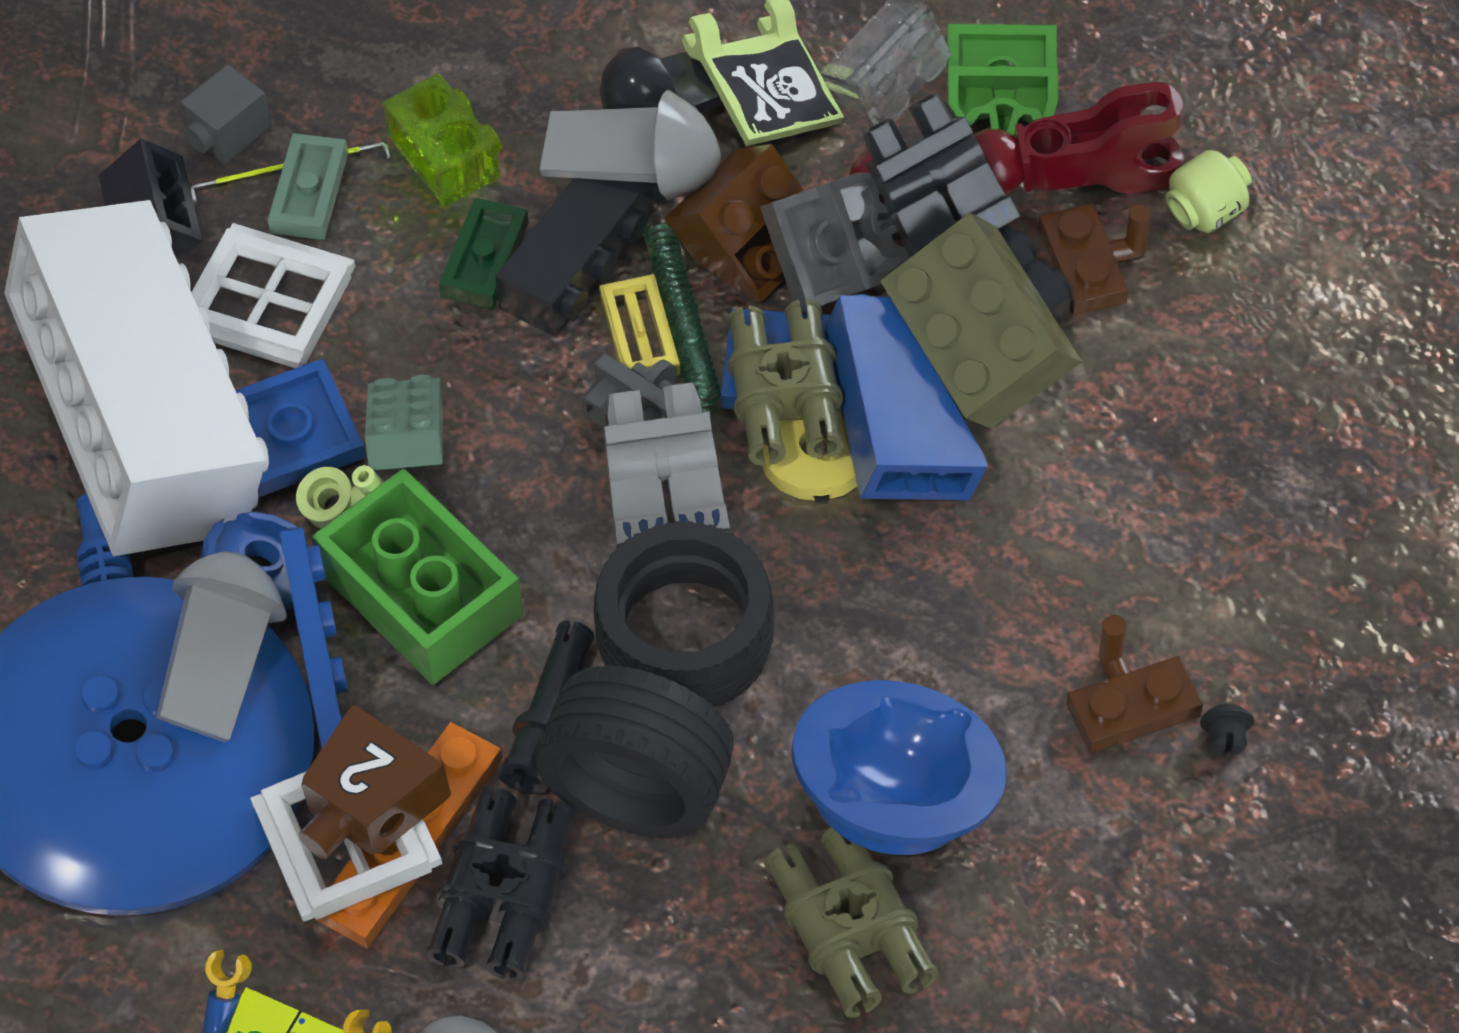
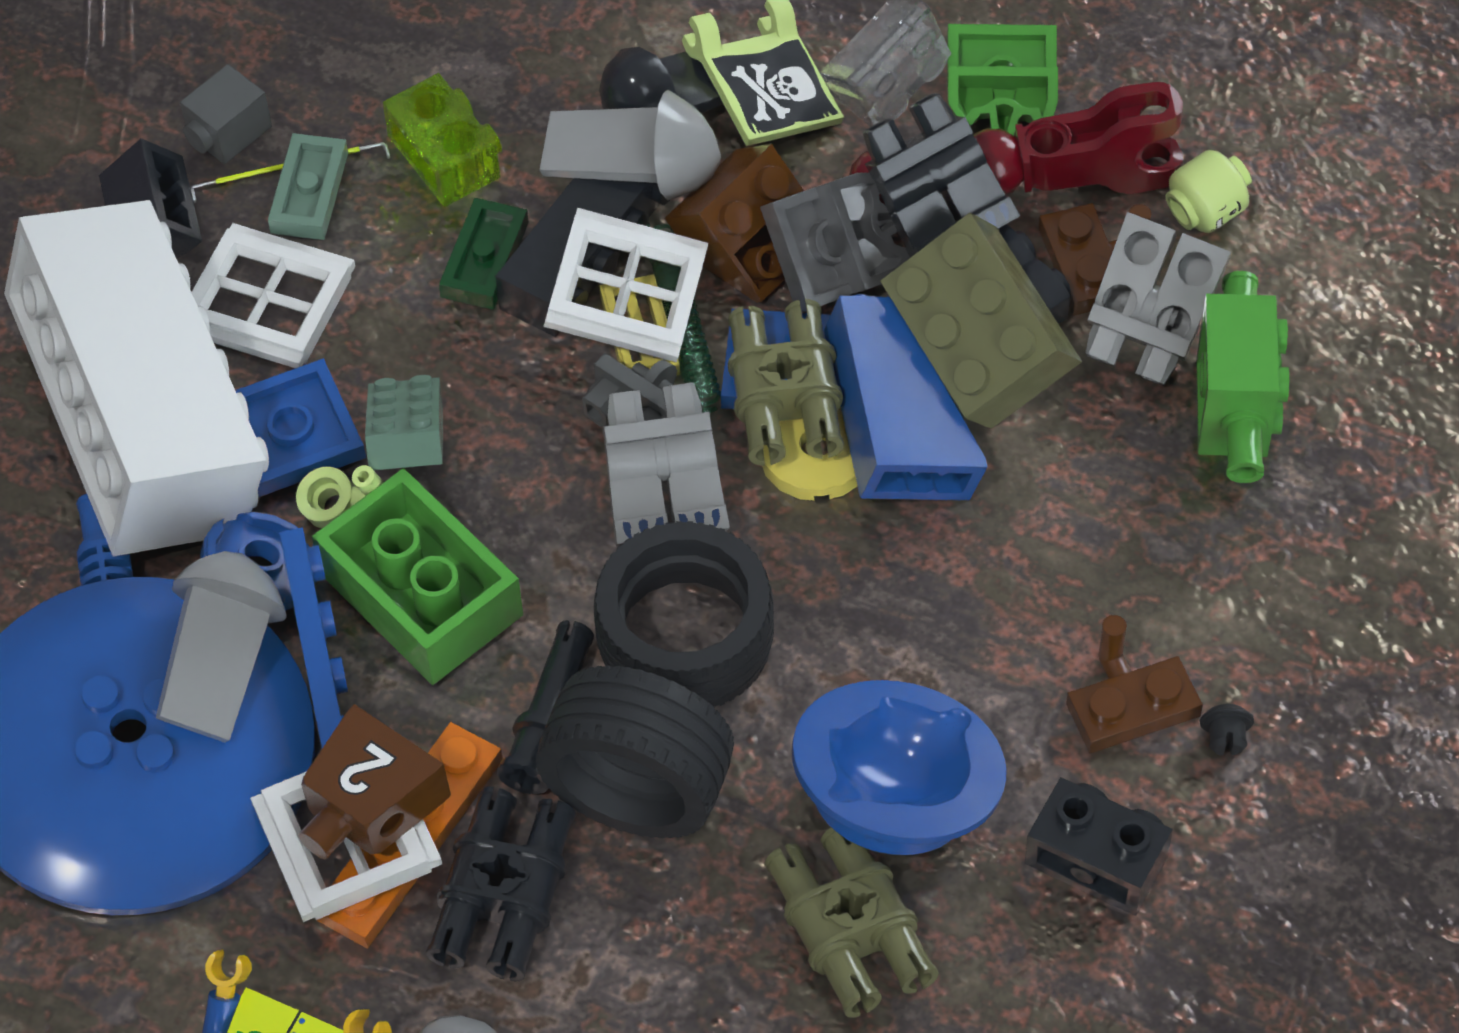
(615, 327): none -> white piece
(1098, 845): none -> black brick
(1150, 314): none -> light grey hips
(1240, 376): none -> bright green brick

